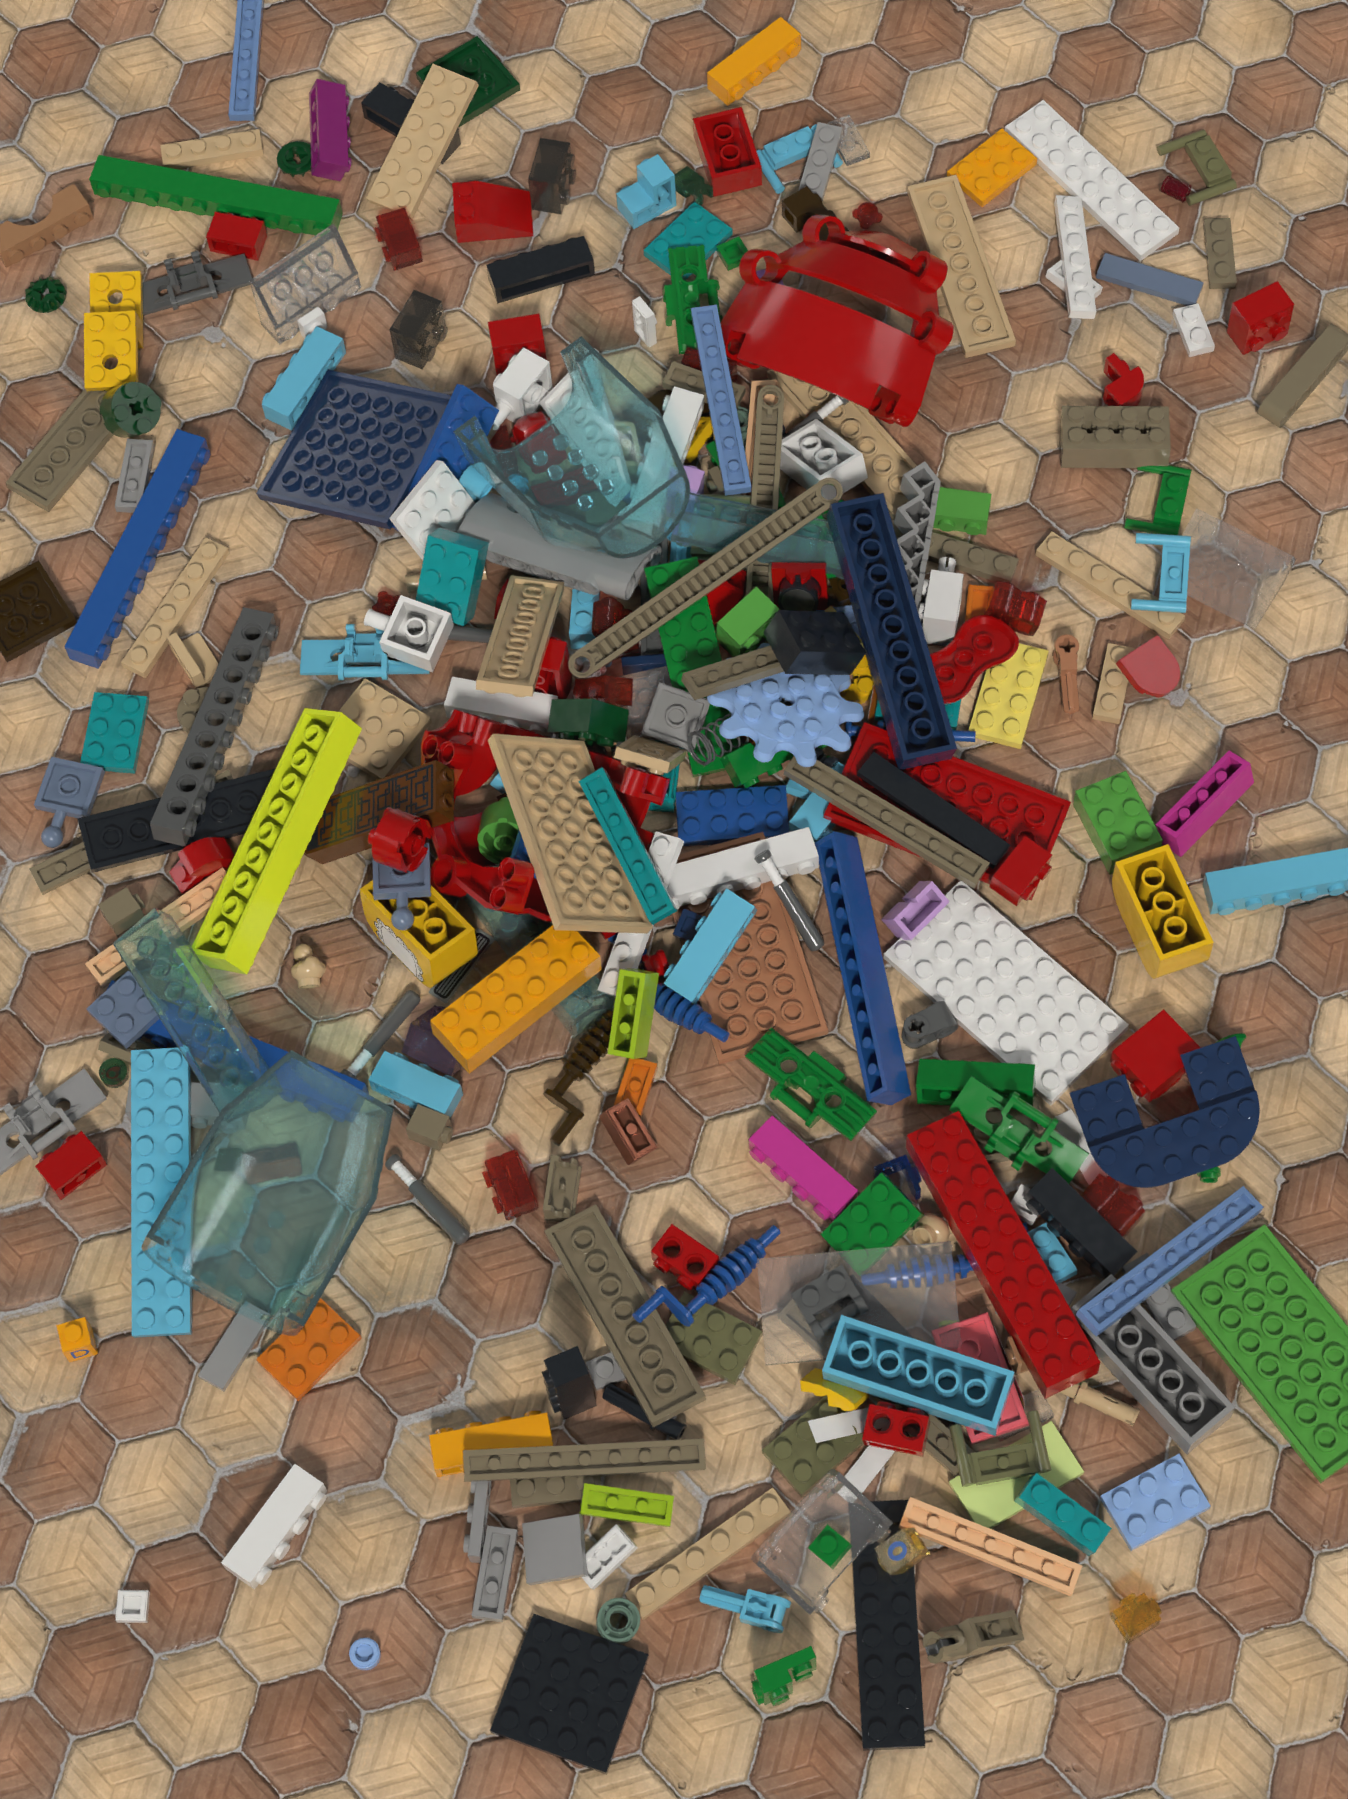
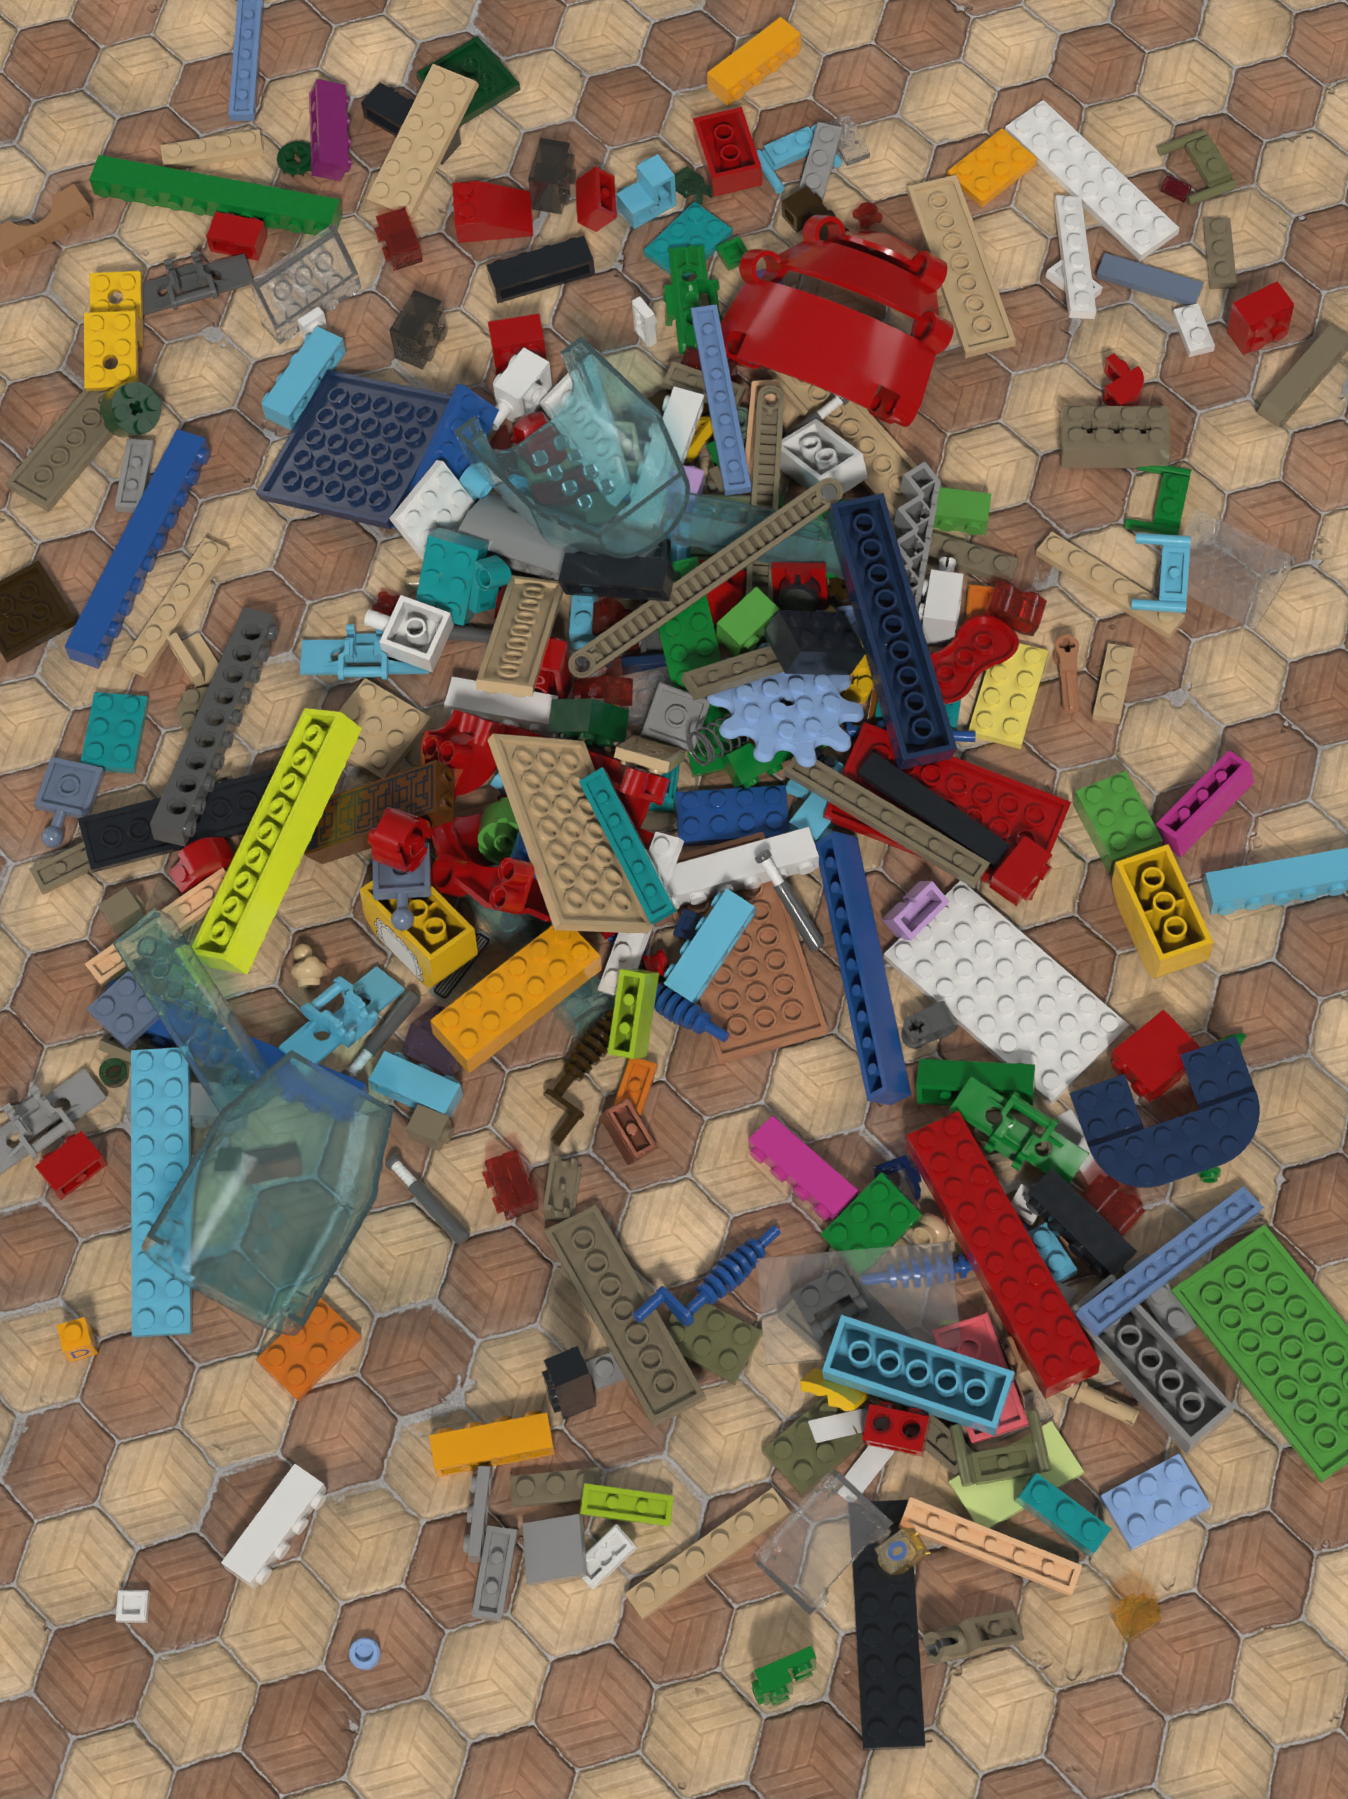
(51, 301): dark green gear -> none
(231, 1350): light grey tile -> none
(350, 1021): none -> medium azure piece
(487, 578): none -> teal plate
(569, 1694): black plate -> none
(583, 1460): dark tan plate -> none
(595, 199): none -> red brick
(617, 577): none -> black brick
(621, 1606): sand green wheel -> none
(630, 1404): black axle -> none
(690, 1253): red brick -> none
(754, 1608): medium azure connector -> none
(816, 1078): green piece -> none
(830, 1546): green plate -> none
(1151, 668): tile -> none

